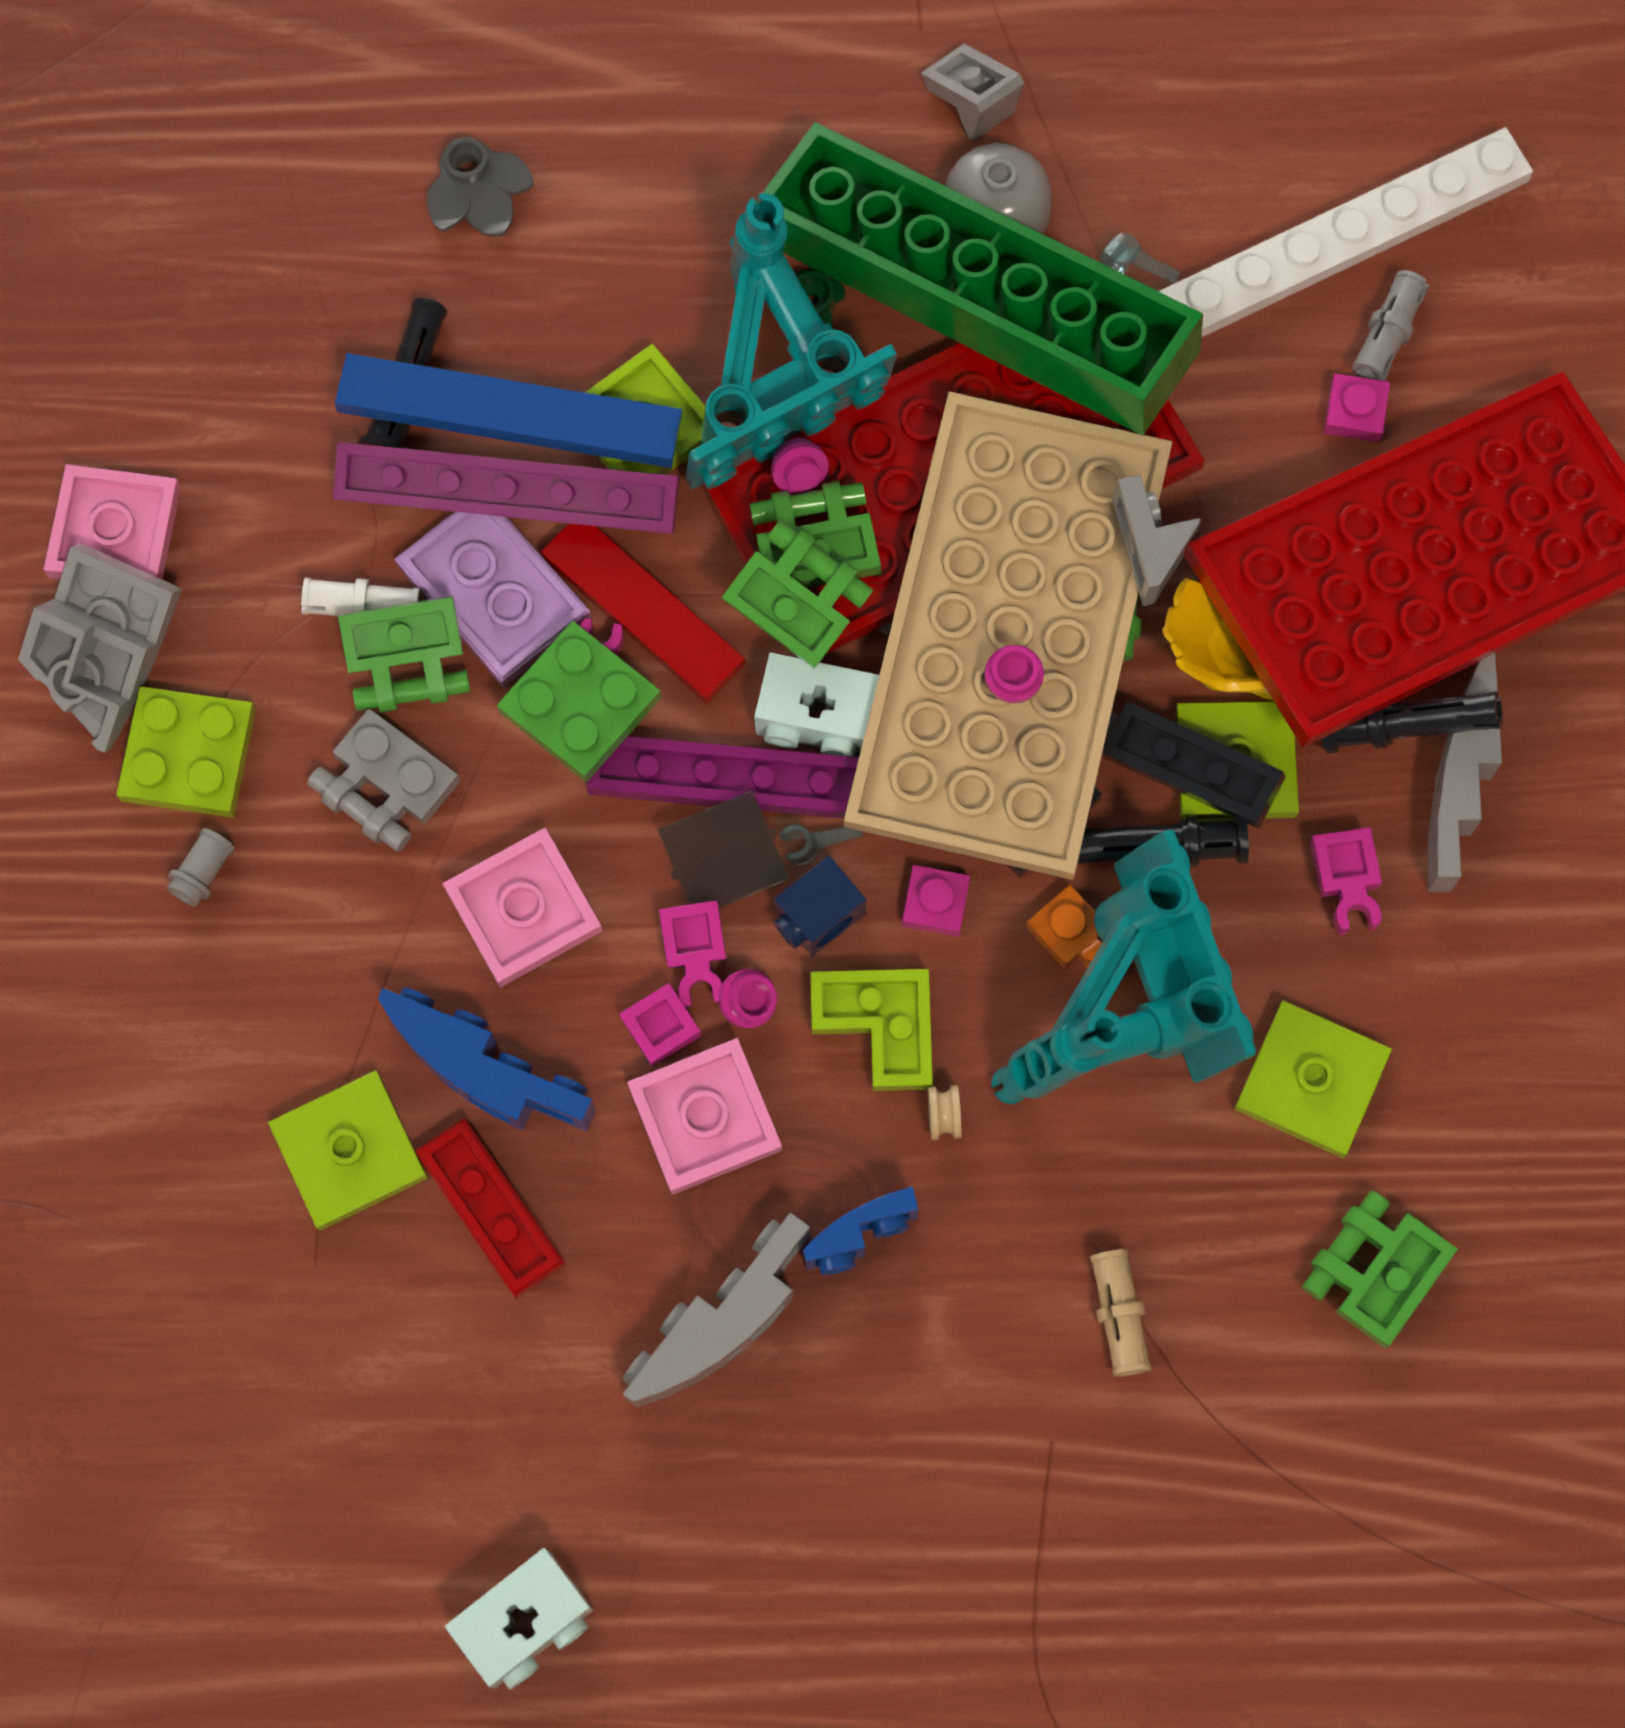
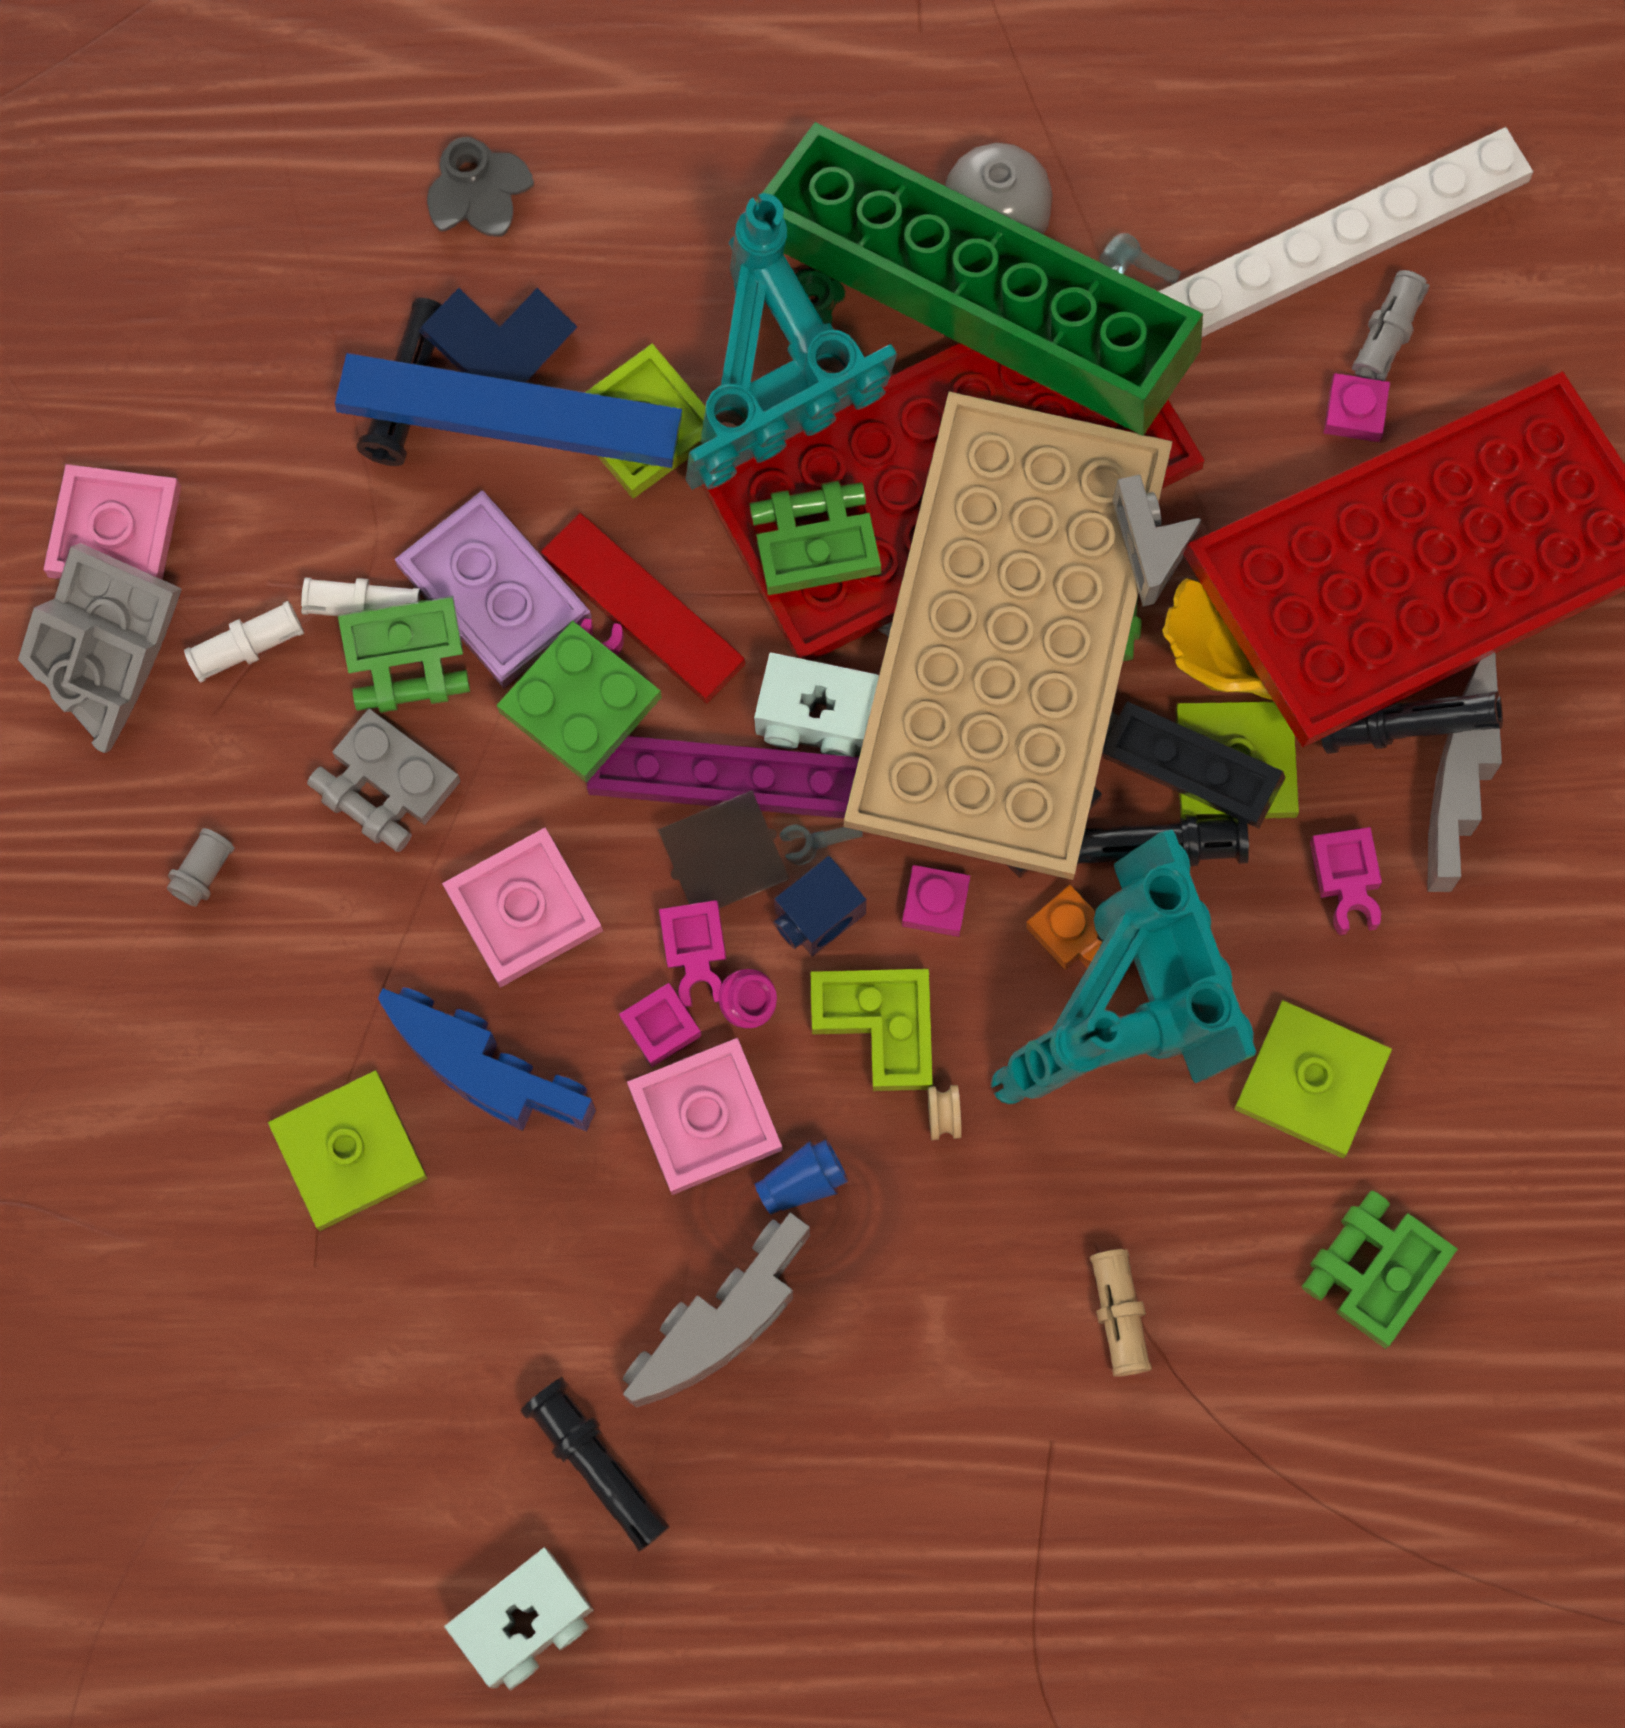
(186, 752): lime plate -> none
(243, 641): none -> white pin
(490, 1208): red tile -> none
(502, 352): none -> dark blue tile
(506, 487): magenta plate -> none
(578, 1441): none -> black pin
(788, 609): bright green plate -> none
(799, 466): dark pink plate -> none
(802, 1178): none -> blue cone
(842, 1241): blue slope -> none
(977, 87): light grey slope -> none
(1014, 674): dark pink plate -> none

